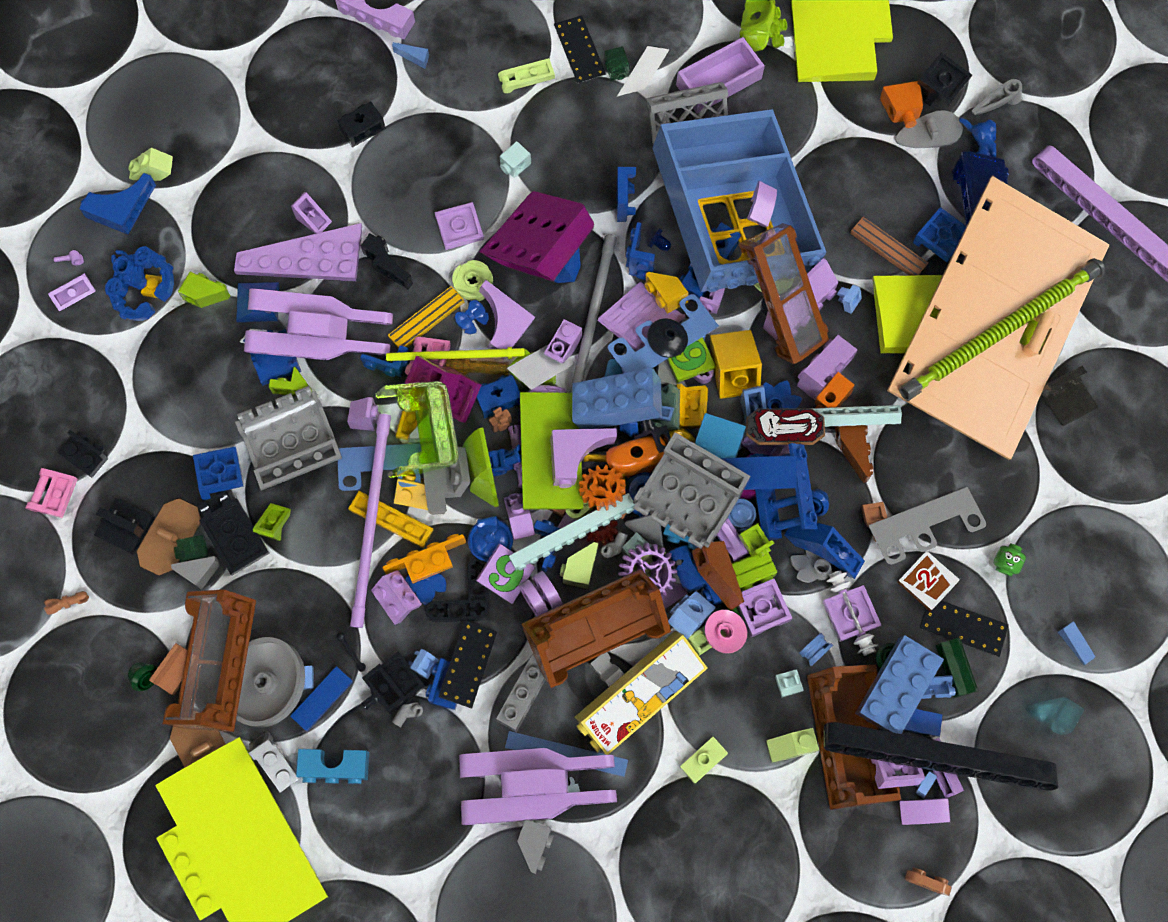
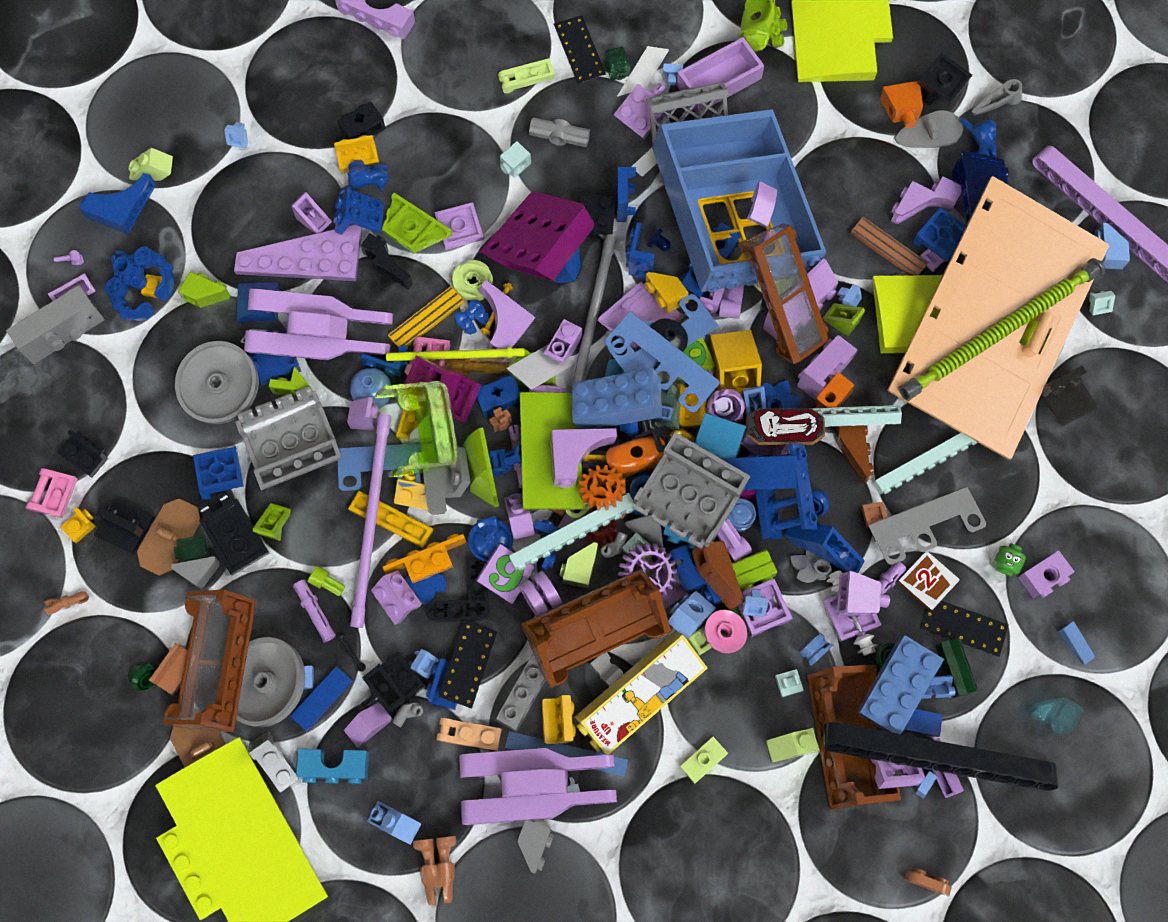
(55, 325): none -> light grey brick
(78, 525): none -> yellow bracket
(216, 382): none -> light grey dish
(236, 135): none -> light blue tile
(311, 605): none -> lavender pin
(321, 578): none -> lime piece
(356, 149): none -> yellow bracket
(358, 210): none -> blue bracket
(361, 176): none -> blue animal
(367, 384): none -> medium blue cylinder
(367, 724): none -> lavender slope
(394, 822): none -> light blue slope
(412, 226): none -> lime wing
(414, 54): medium blue piece -> none
(437, 875): none -> nougat piece
(469, 734): none -> light nougat plate
(485, 331): none -> yellow axle
(558, 720): none -> yellow bracket
(559, 132): none -> light grey piece
(601, 210): none -> black plate
(635, 112): none -> lavender plate
(645, 163): none -> white sticker
(671, 71): none -> light blue tile
(671, 359): none -> medium blue piece
(726, 405): none -> lavender hair
(731, 302): none -> lavender piece
(755, 604): none -> light blue tile
(756, 541): lime bracket -> none
(844, 317): none -> lime slope
(860, 595): none -> lavender torso
(889, 577): none -> lavender pin
(919, 198): none -> lavender arch
(922, 462): none -> light aqua piece
(925, 811): lavender slope -> none
(933, 260): none -> lavender tile
(1055, 566): none -> lavender brick
(1101, 302): none -> light aqua tile
(1118, 250): none -> light blue slope

